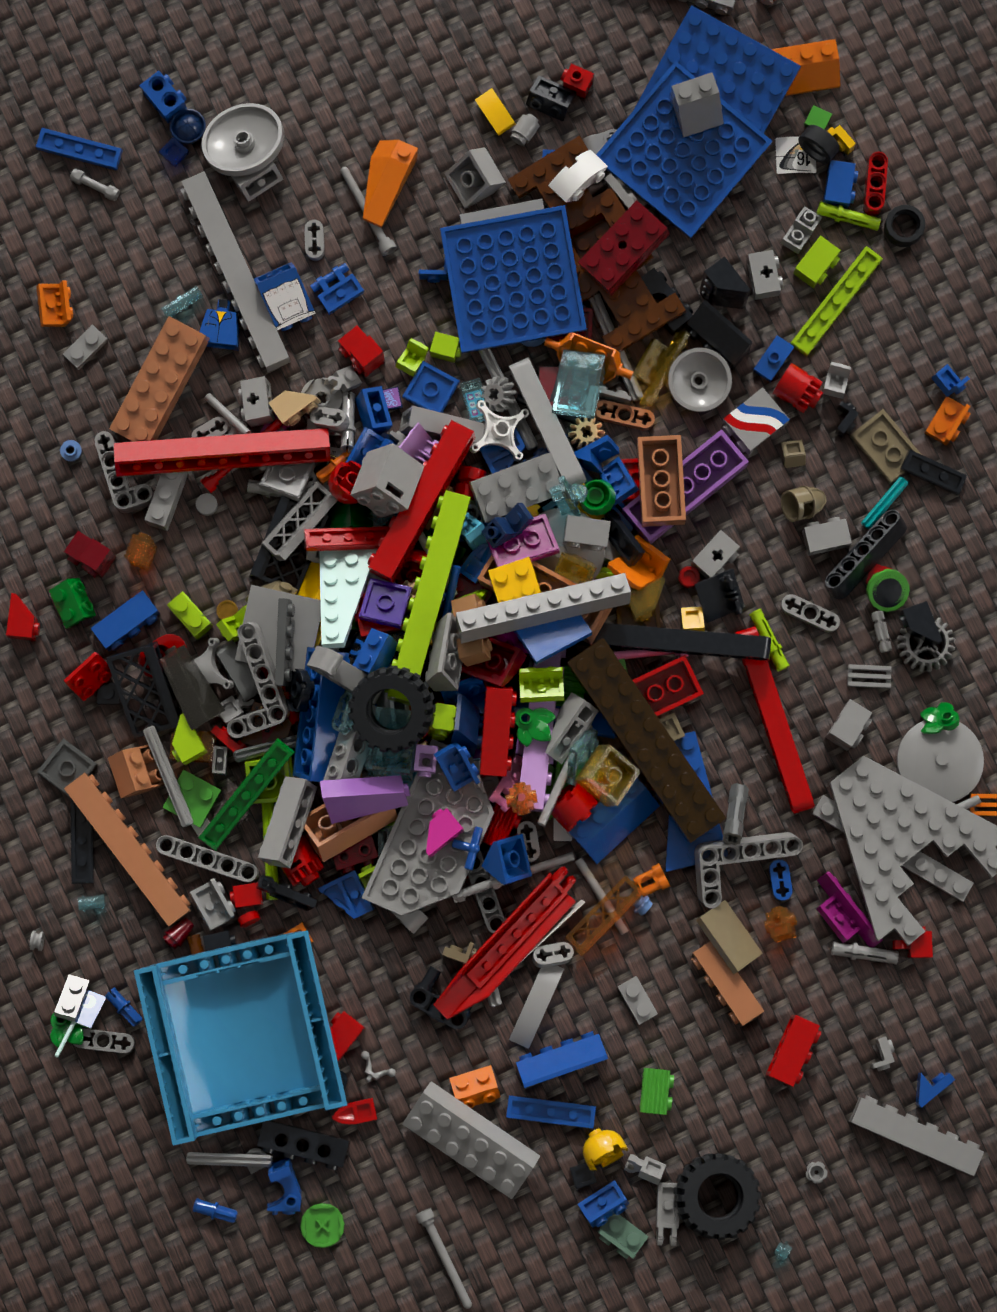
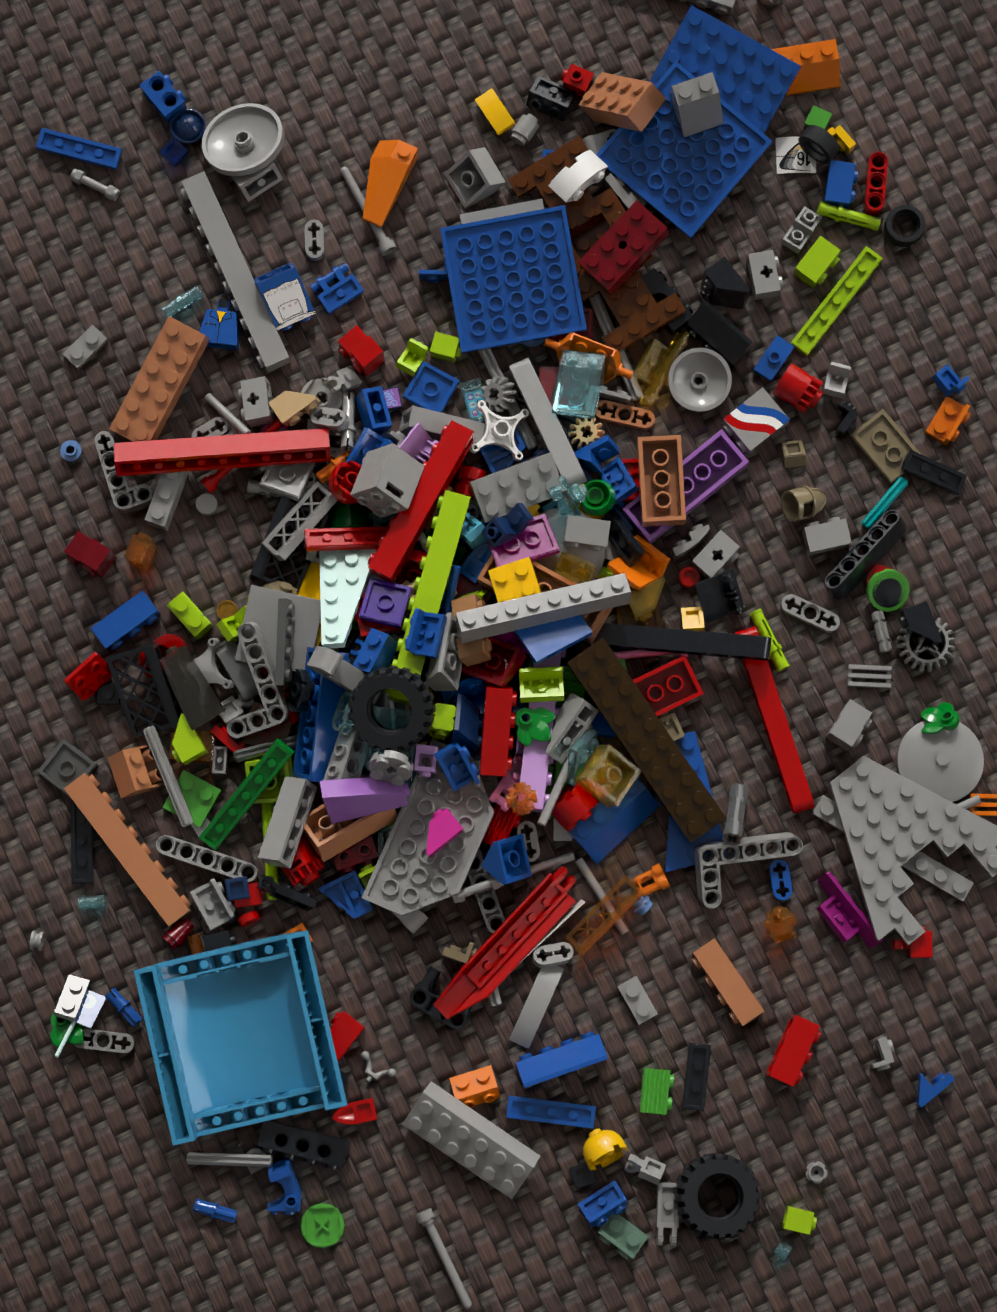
(21, 621): red slope -> none
(54, 304): orange bracket -> none
(72, 602): green bracket -> none
(237, 888): none -> dark blue tile
(390, 767): none -> light grey plate
(425, 634): none -> blue bracket
(472, 848): blue piece -> none
(622, 101): none -> nougat brick
(696, 535): none -> light grey slope
(696, 1076): none -> black tile
(729, 937): dark tan tile -> none
(799, 1220): none -> lime brick
(862, 952): light grey pin -> none
(917, 1136): light grey brick -> none

